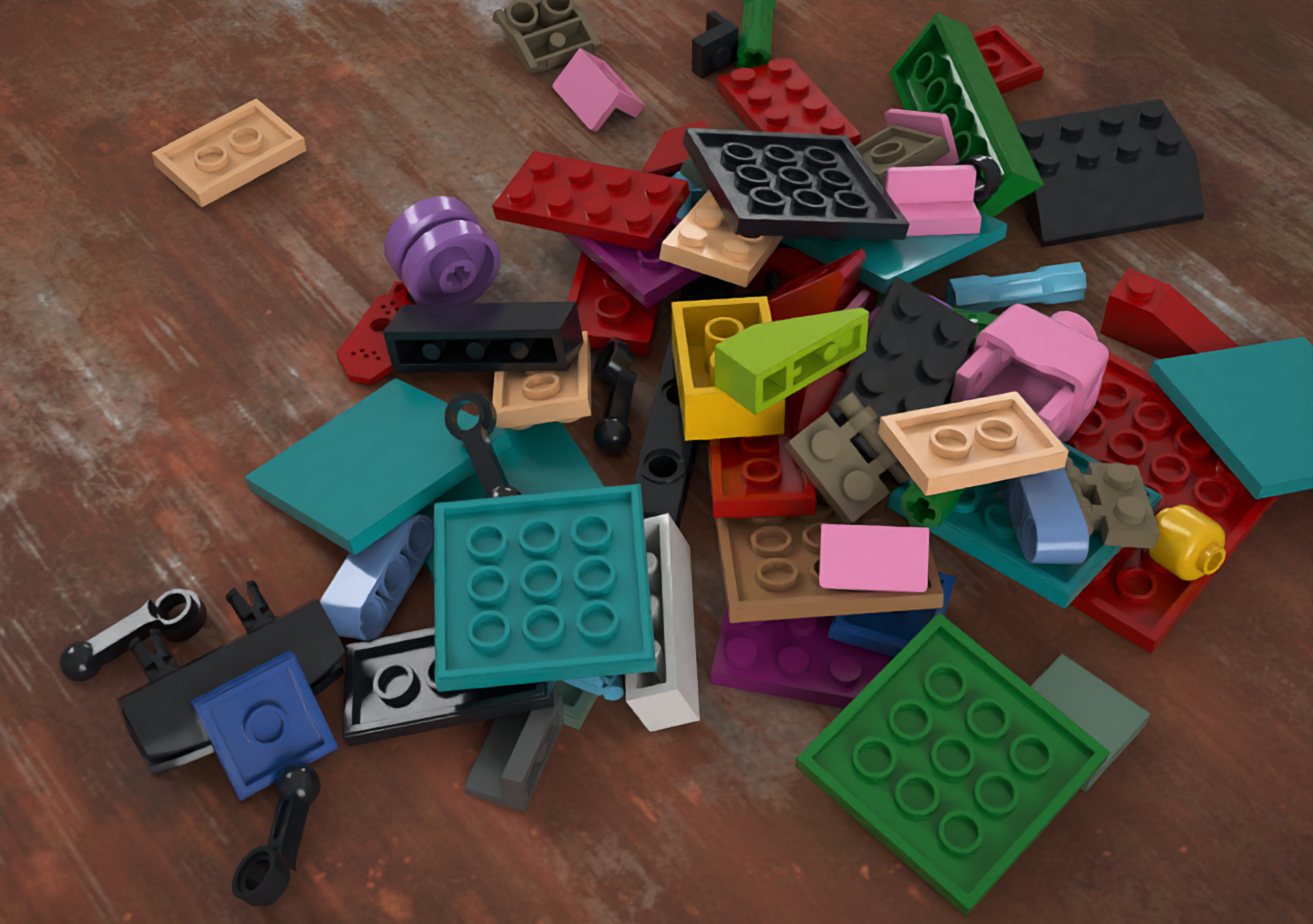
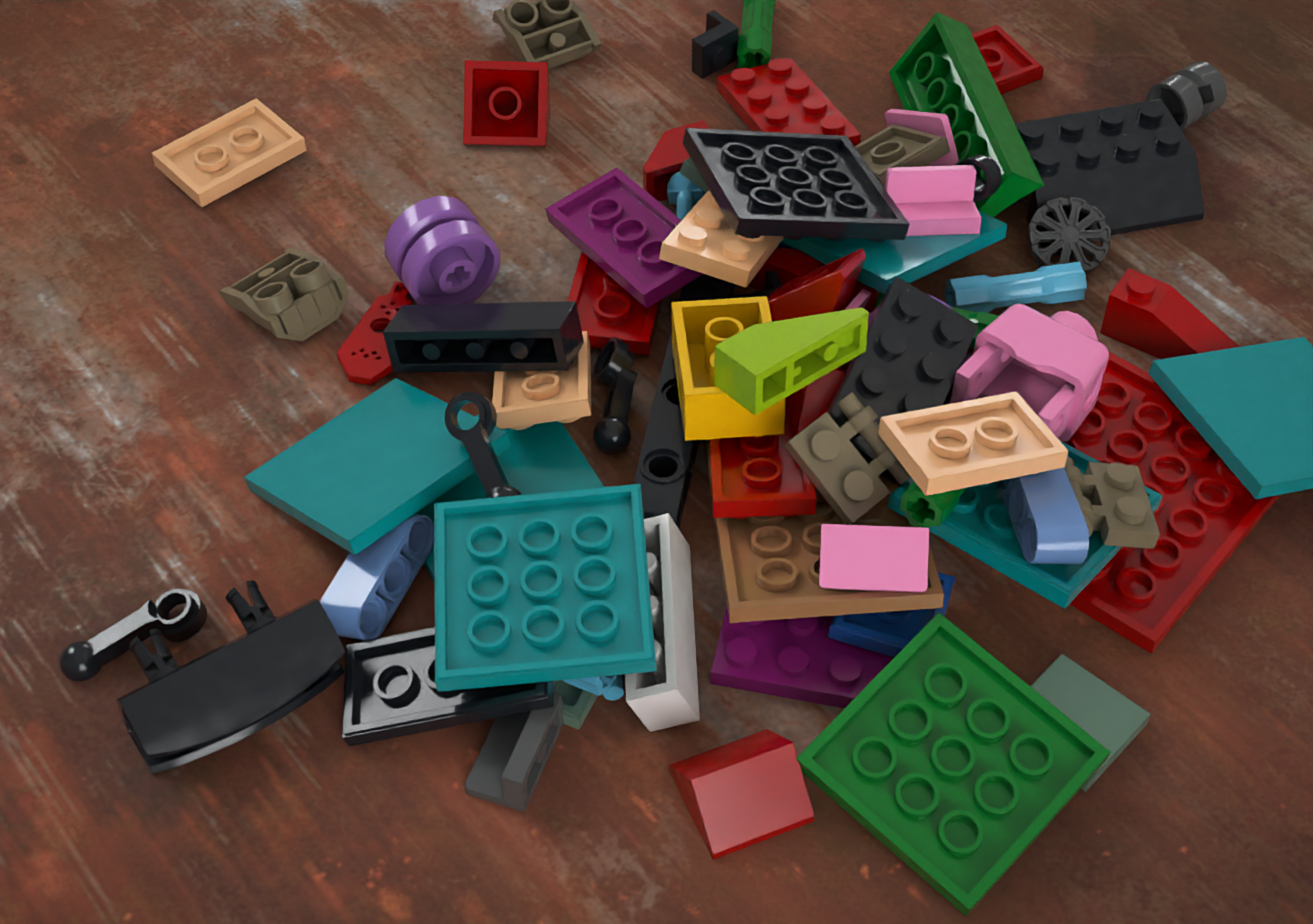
(264, 724): blue tile -> none
(266, 869): black piece -> none
(290, 295): none -> dark tan slope
(506, 103): none -> red slope
(592, 200): red plate -> none
(595, 90): bright pink panel -> none
(744, 791): none -> red slope
(1068, 236): none -> dark grey wheel
(1188, 543): yellow head -> none
(1191, 93): none -> dark grey wheel

